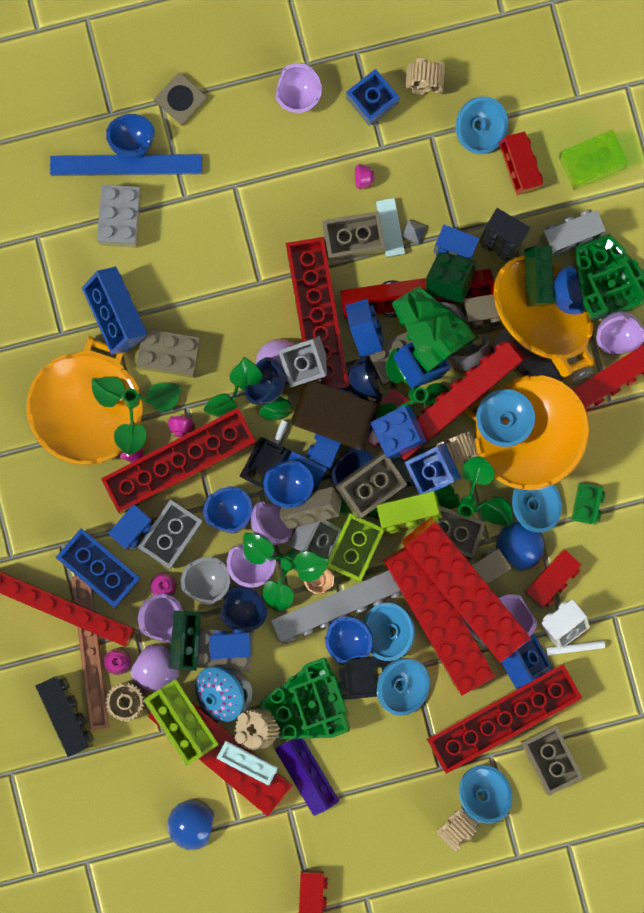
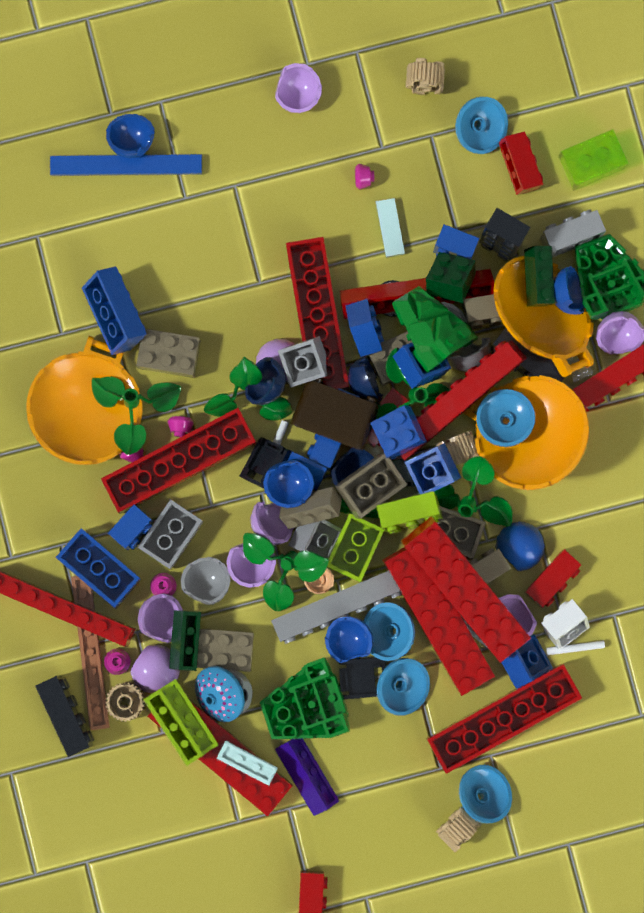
(119, 216): light grey brick -> none
(180, 98): dark tan tile -> none
(190, 824): blue cylinder -> none
(228, 509): blue cylinder -> none
(230, 645): blue brick -> none
(243, 609): dark blue cylinder -> none
(256, 729): tan brick -> none
(353, 236): dark tan brick -> none
(372, 97): blue brick -> none
(413, 231): light grey slope -> none
(543, 510): dark azure dish -> none
(551, 760): dark tan brick -> none
(587, 504): green bracket -> none

